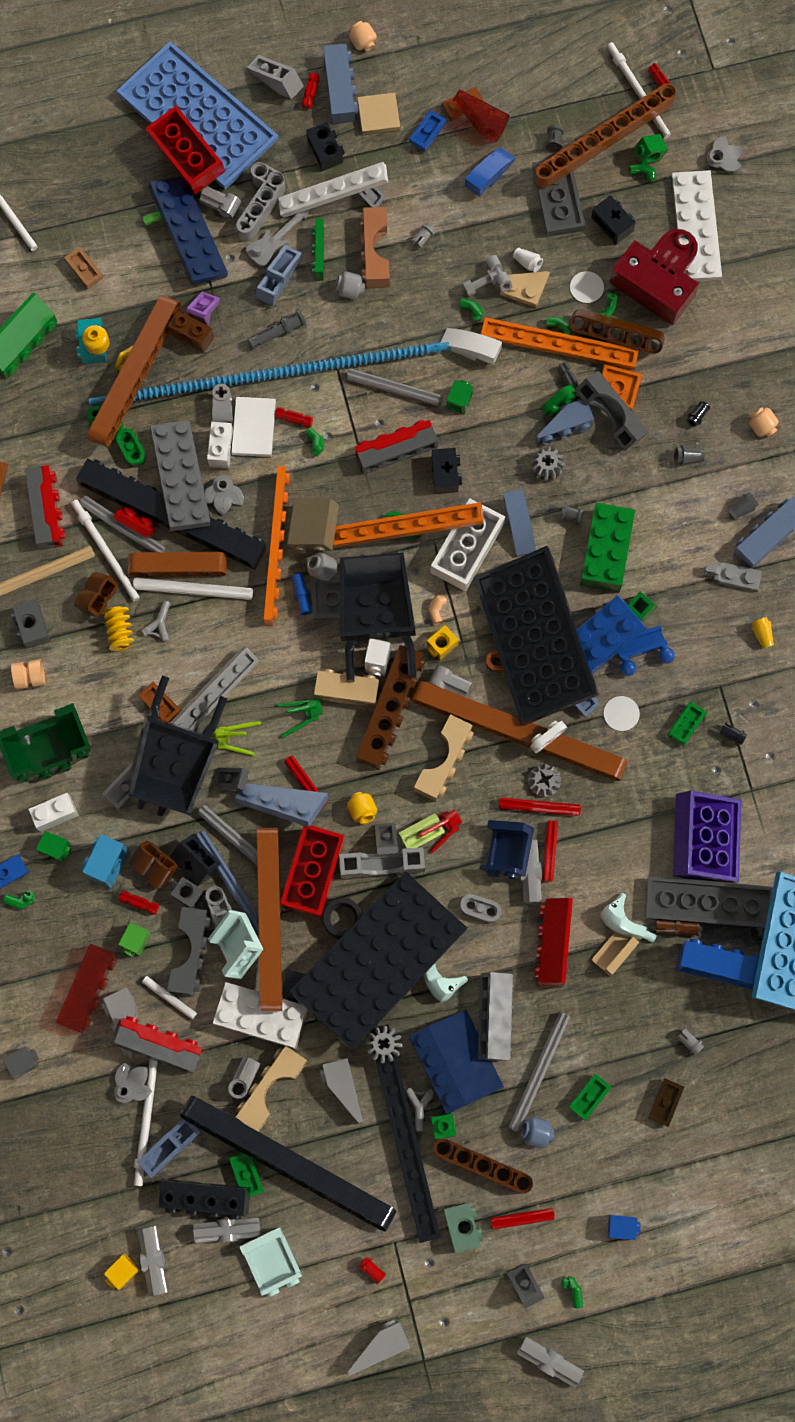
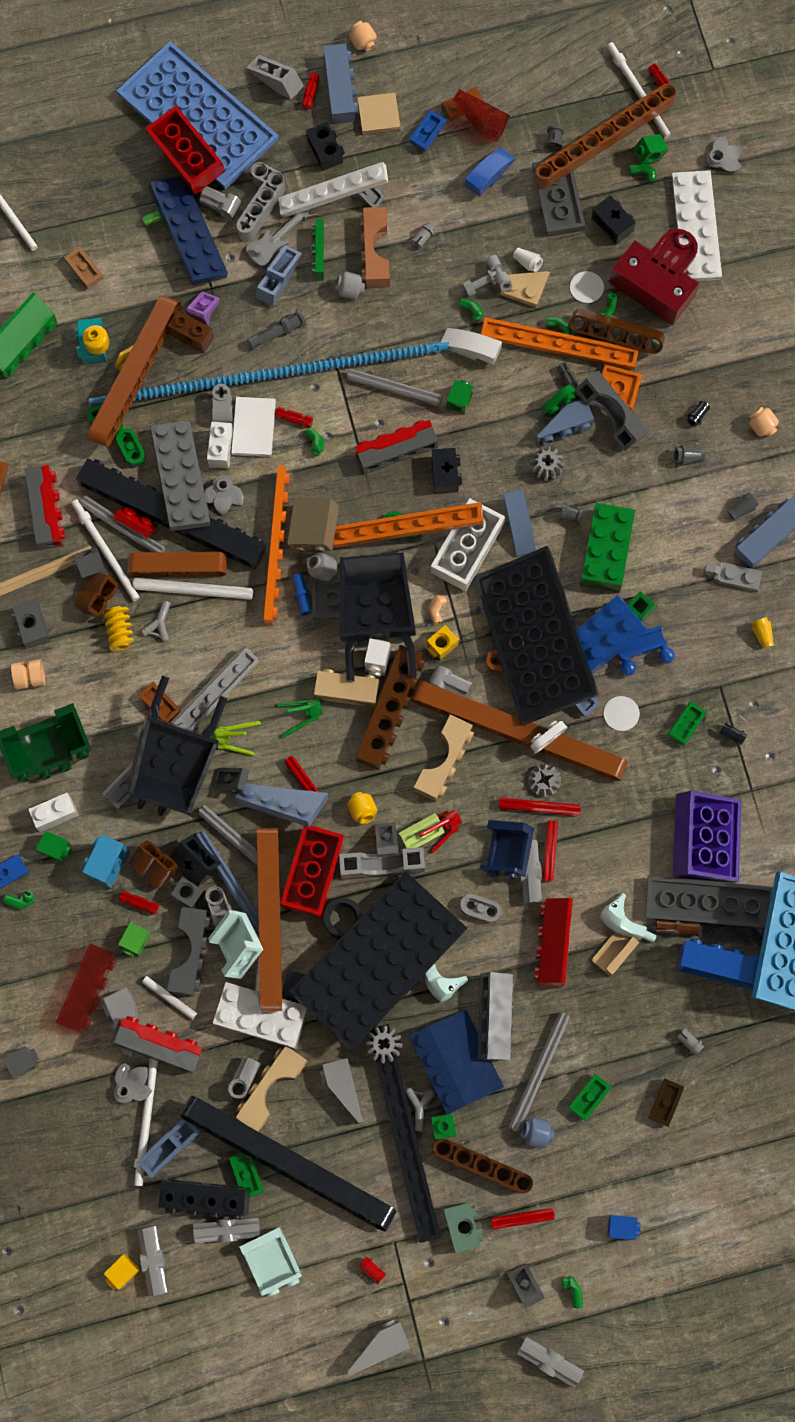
(88, 562): none -> dark grey brick

